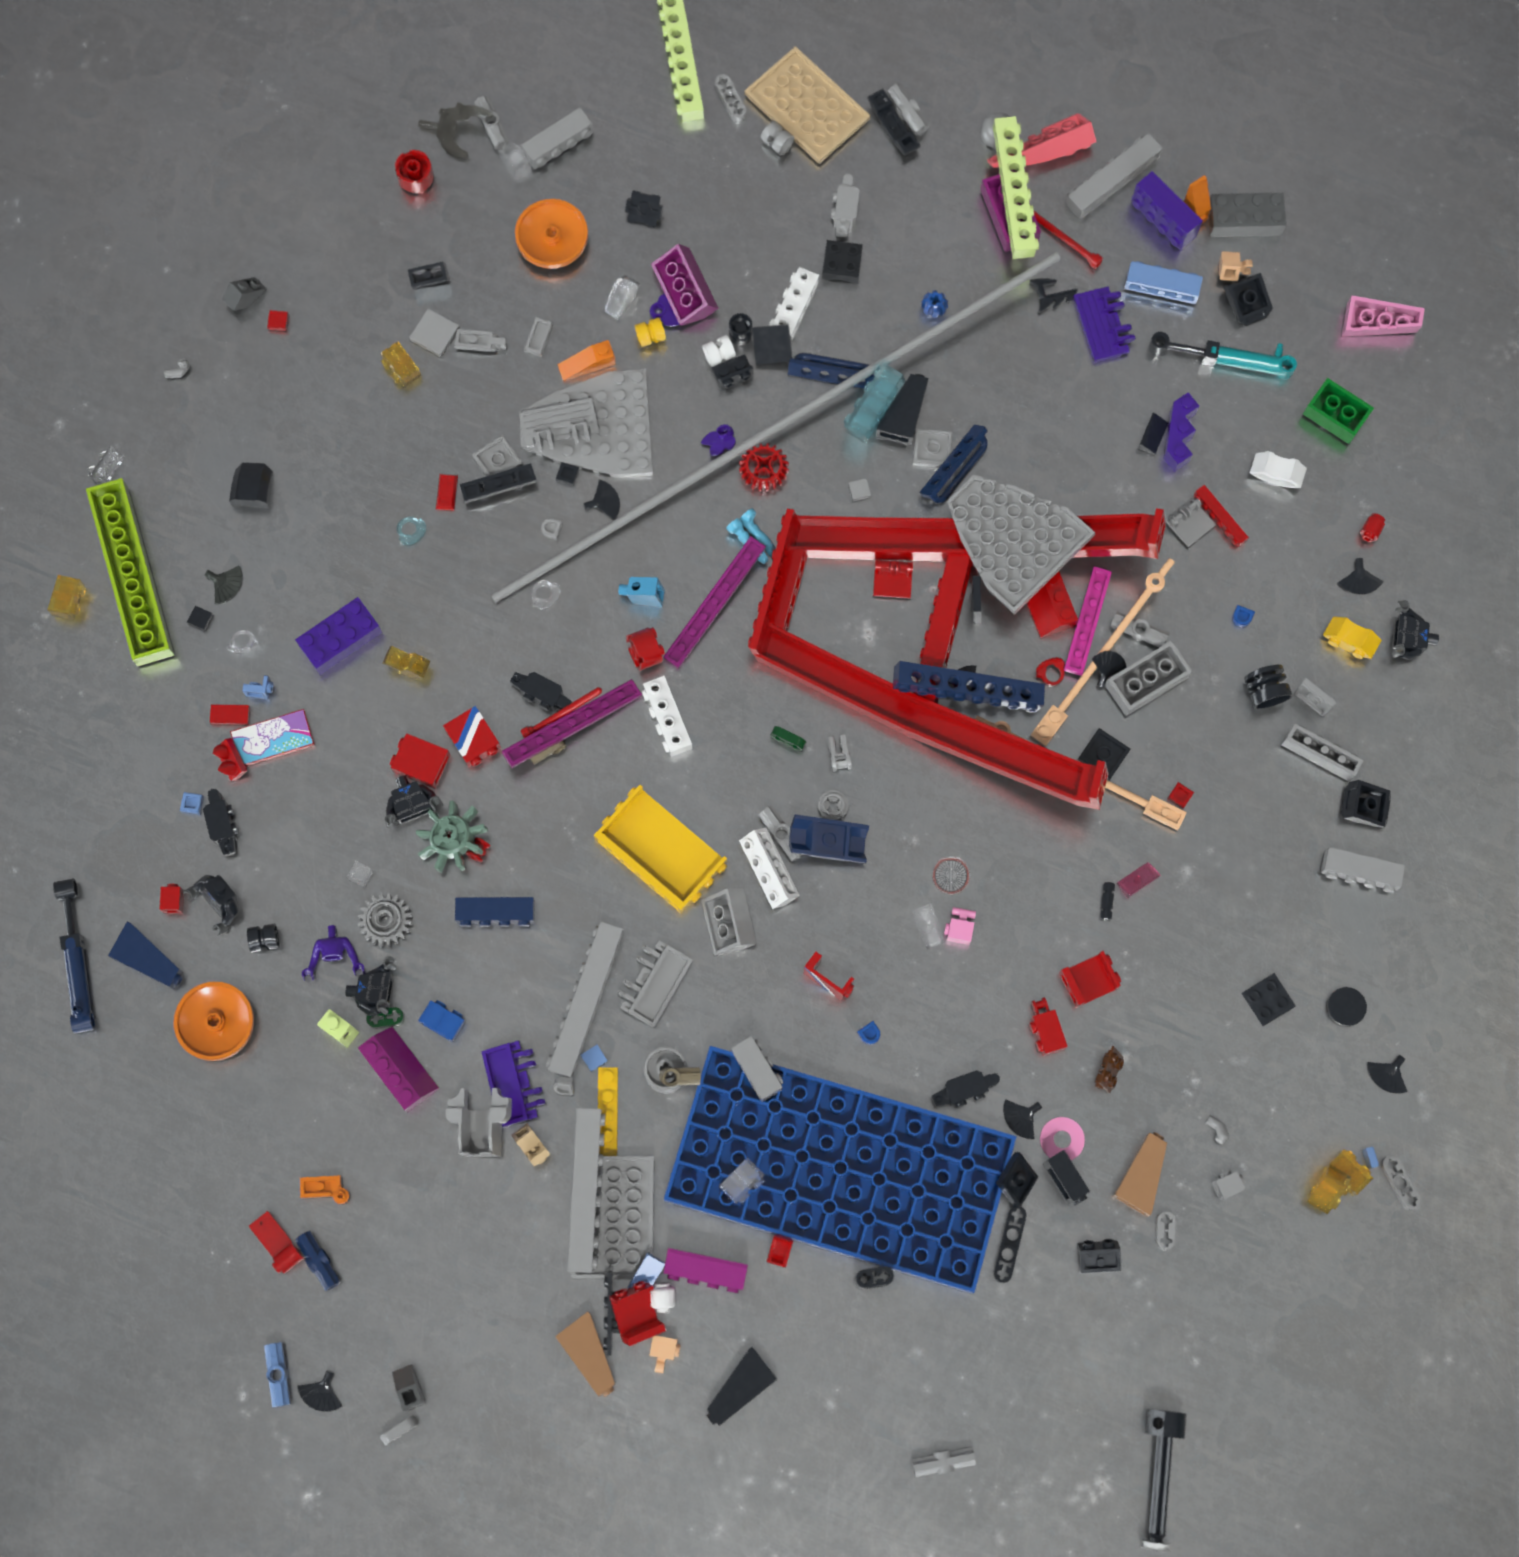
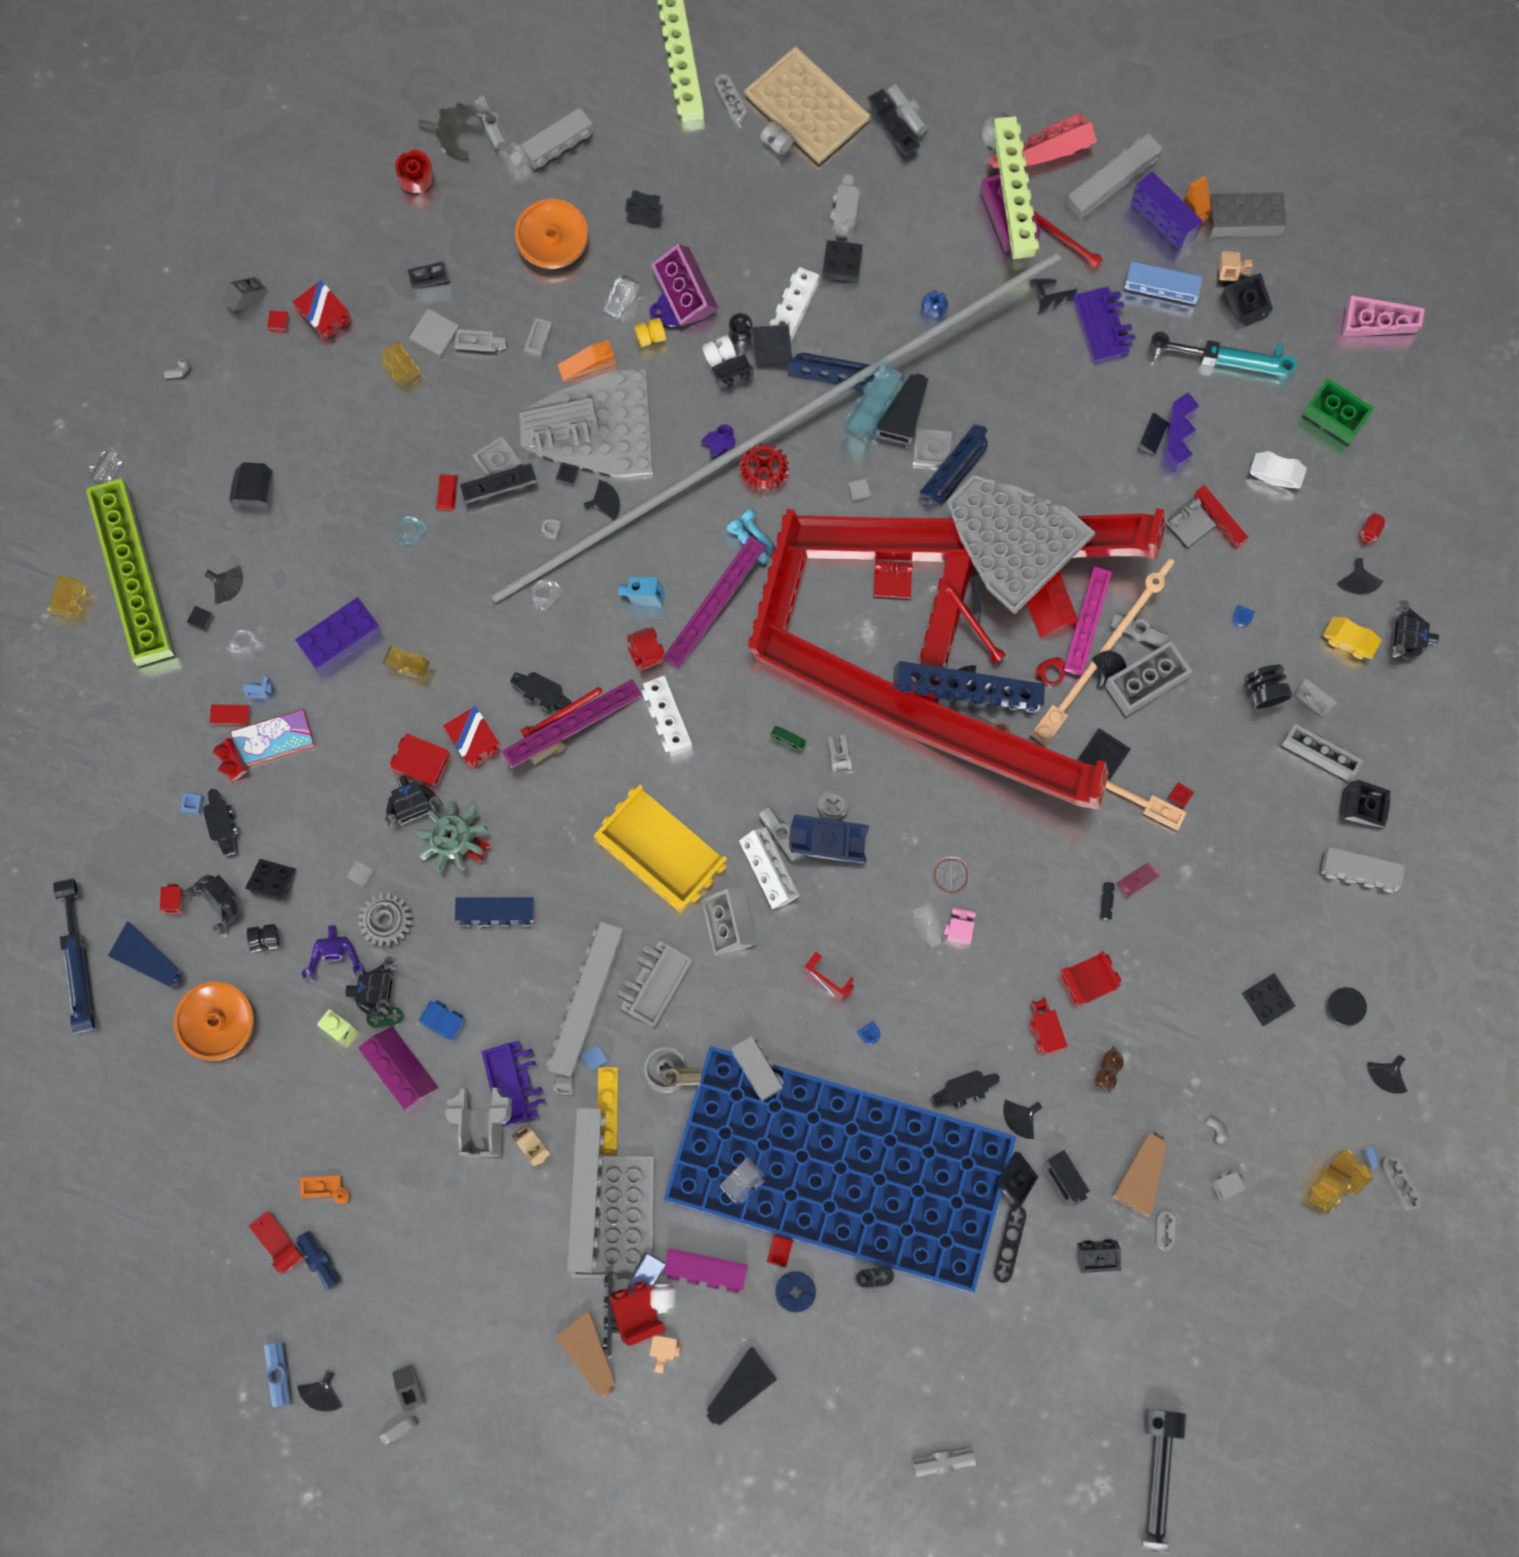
(270, 879): none -> black hinge
(322, 309): none -> red panel
(803, 1283): none -> dark blue brick
(995, 653): none -> red piece
(1062, 1124): bright pink gear -> none

